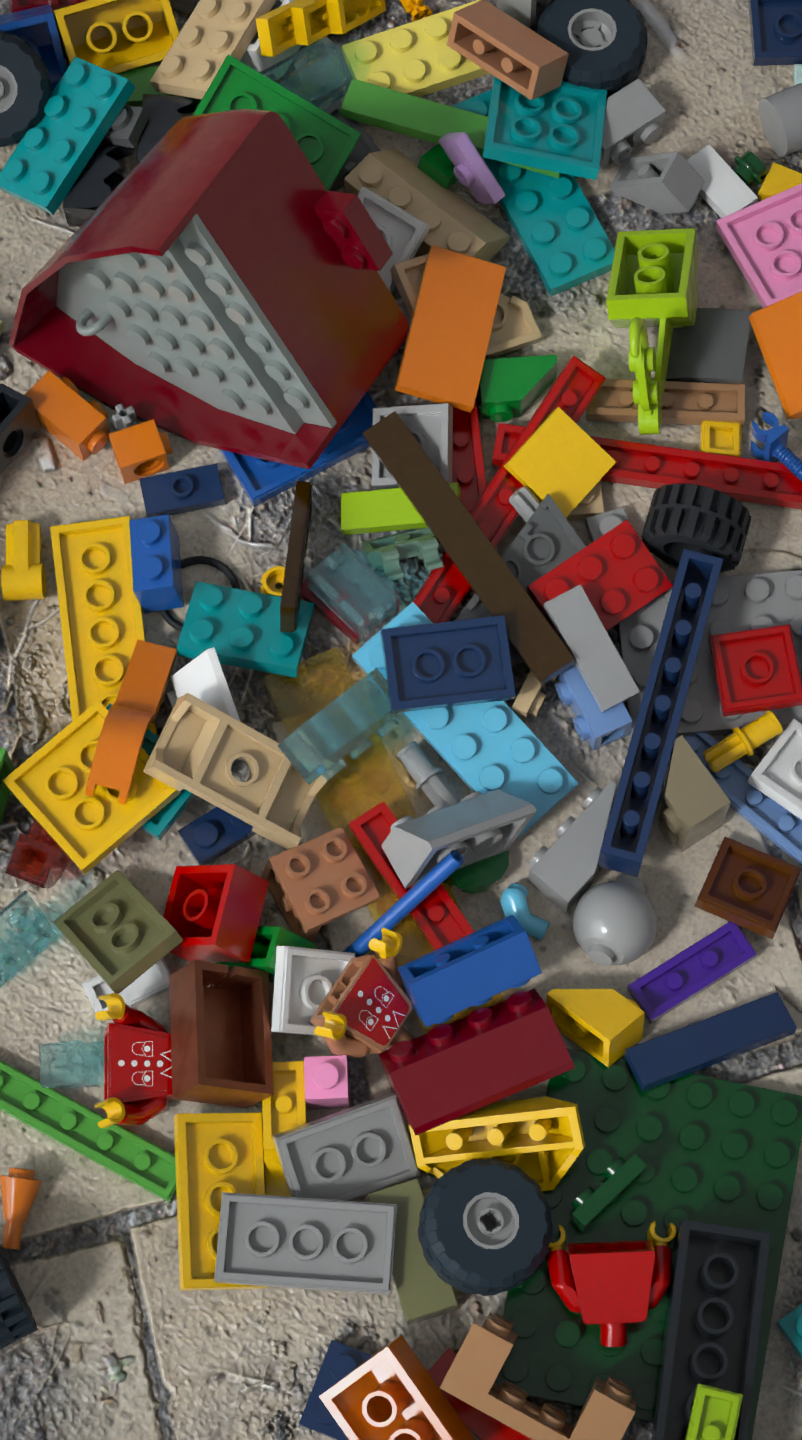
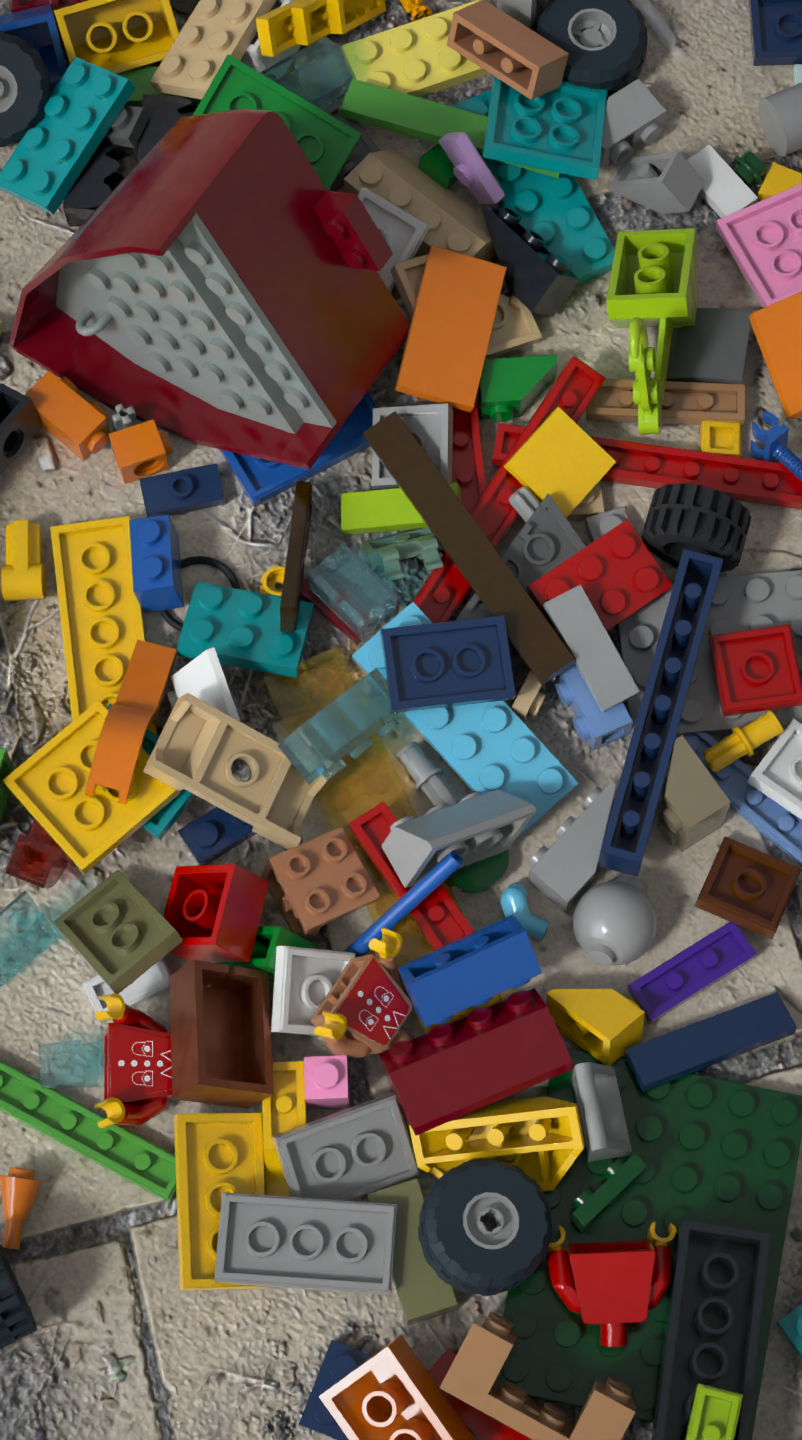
(532, 272): none -> black slope
(600, 1111): none -> light grey tile

